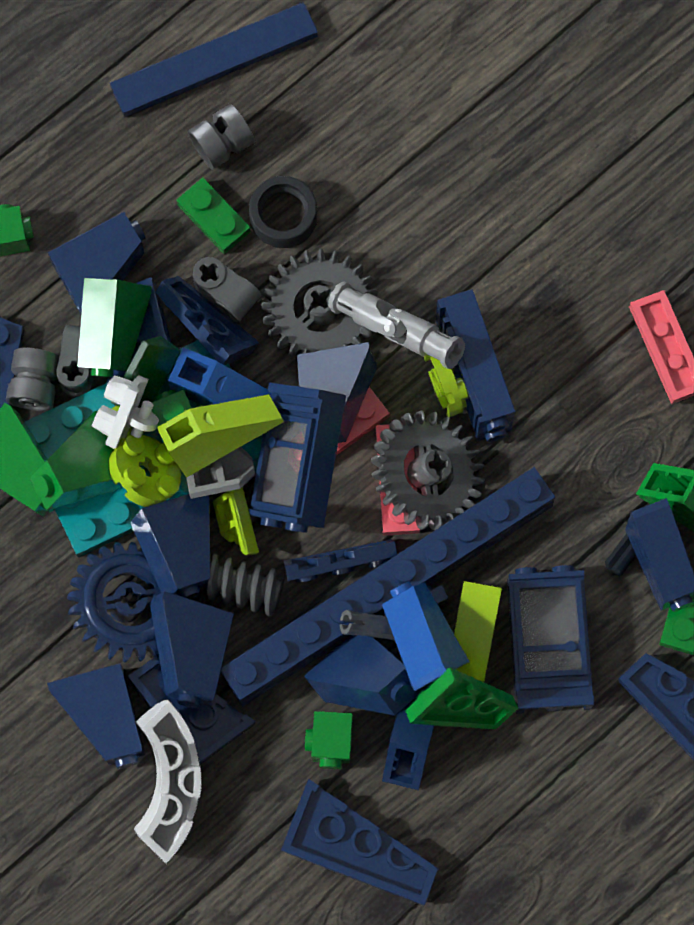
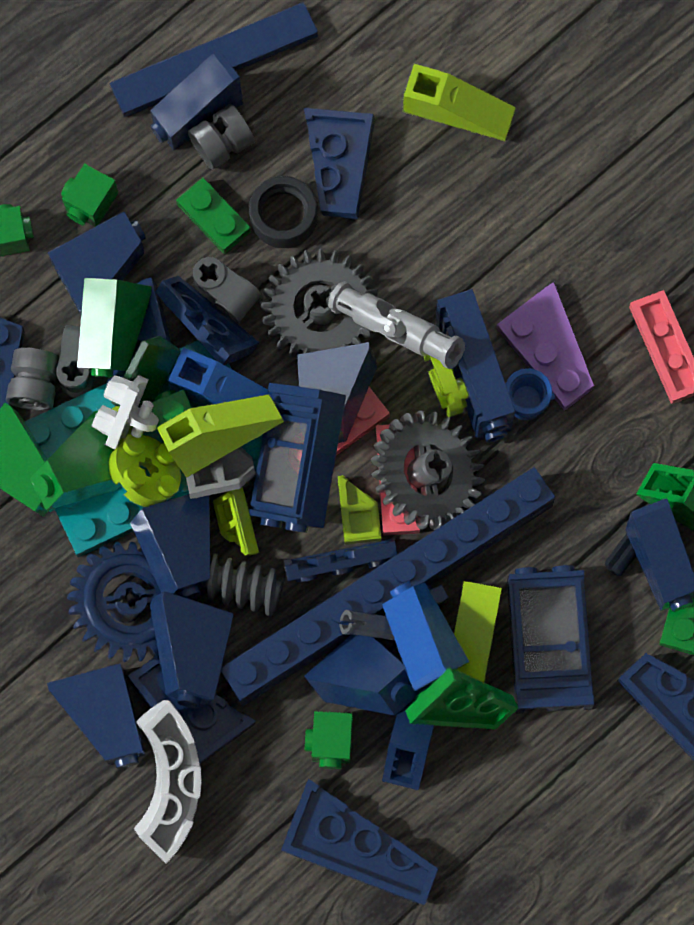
(88, 196): none -> green brick
(196, 99): none -> dark blue slope
(340, 157): none -> dark blue wing
(358, 513): none -> lime tile
(456, 103): none -> lime slope
(529, 393): none -> blue piece
(547, 344): none -> medium lavender wing

